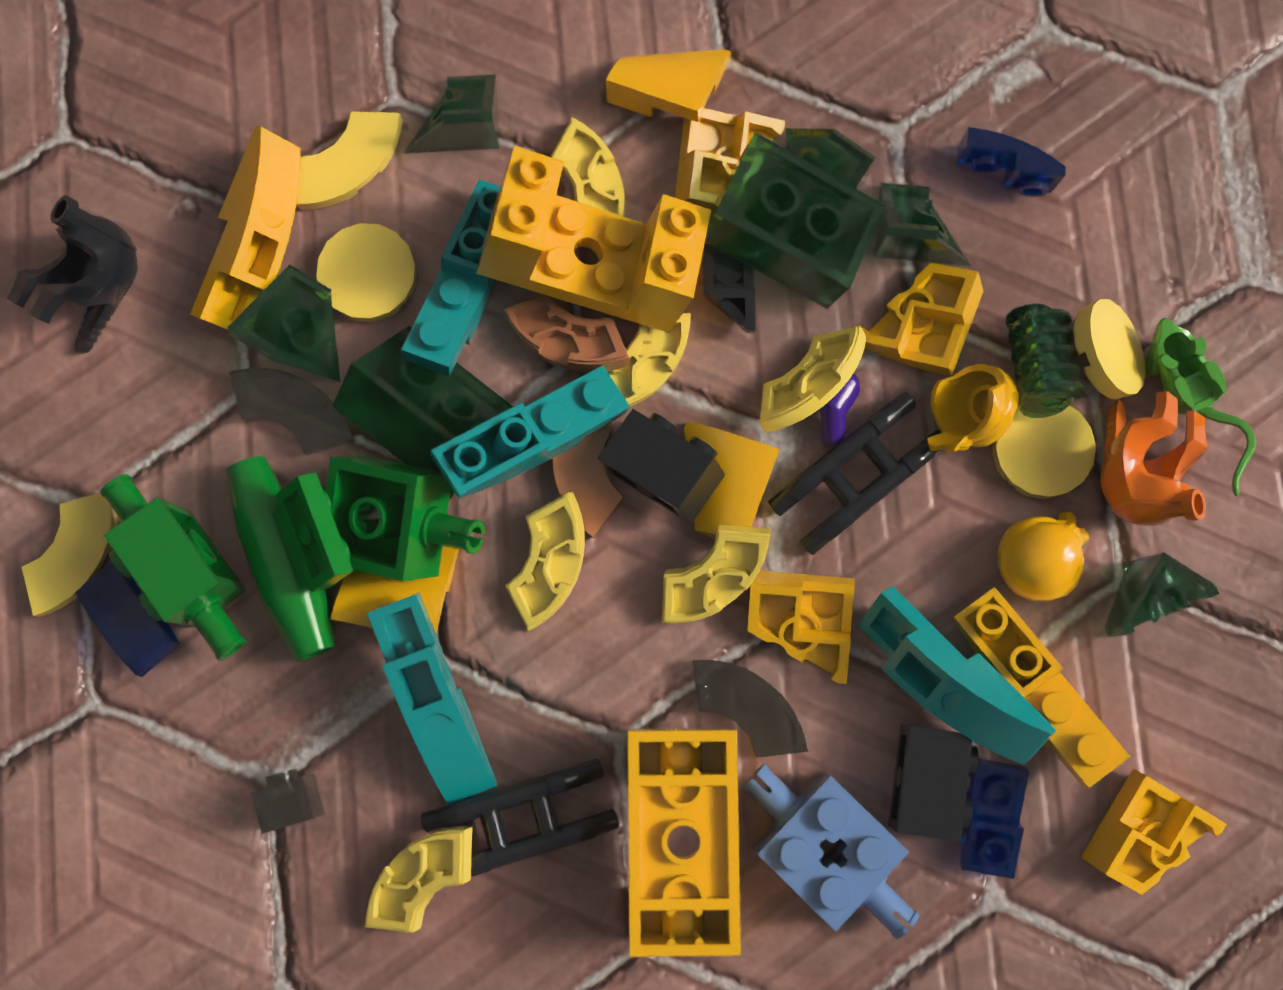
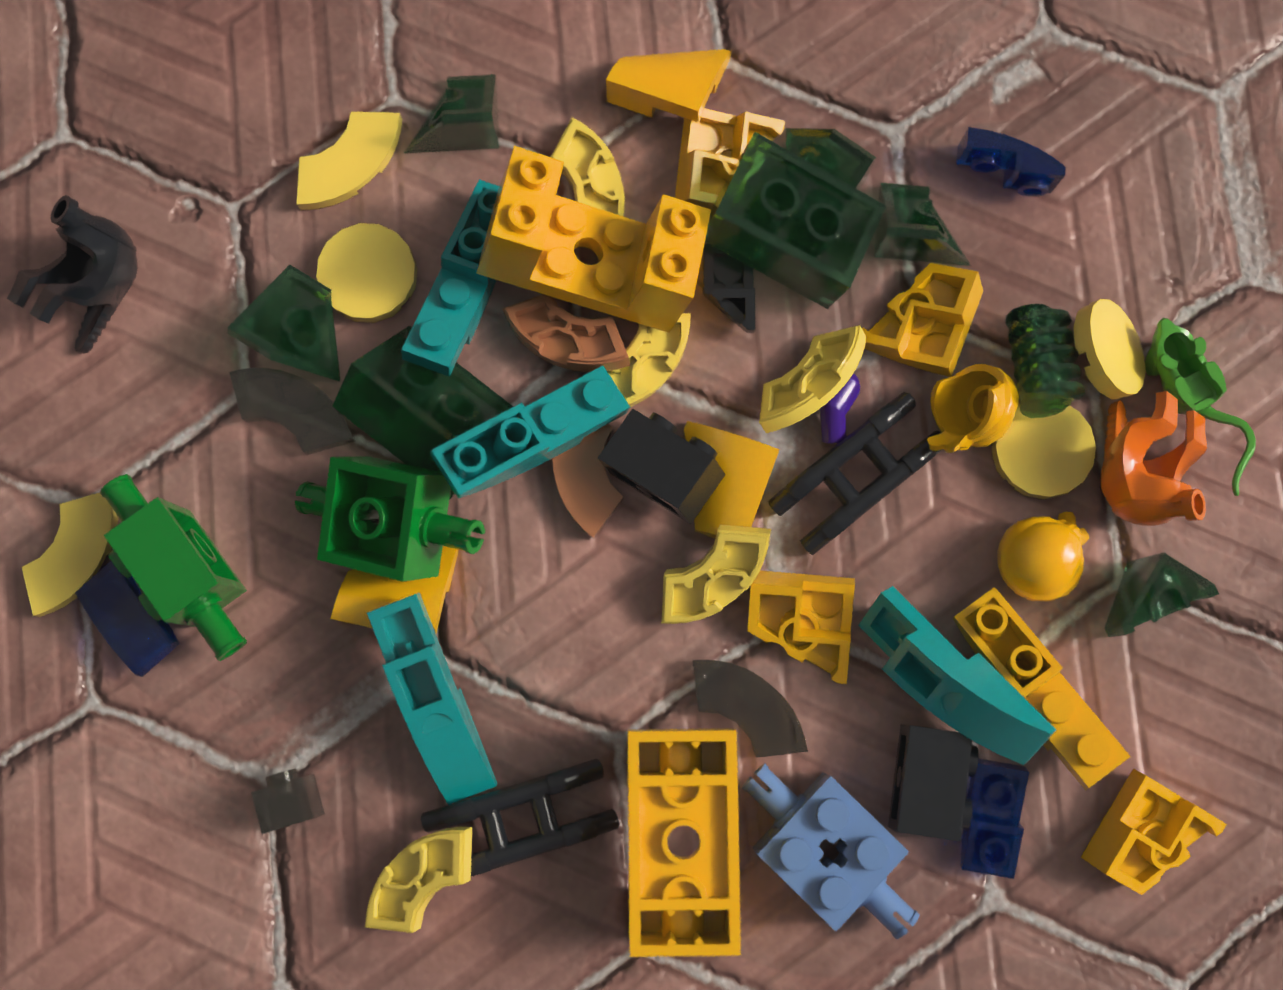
(257, 228): yellow slope -> none
(290, 551): green plate -> none
(552, 562): light yellow tile -> none

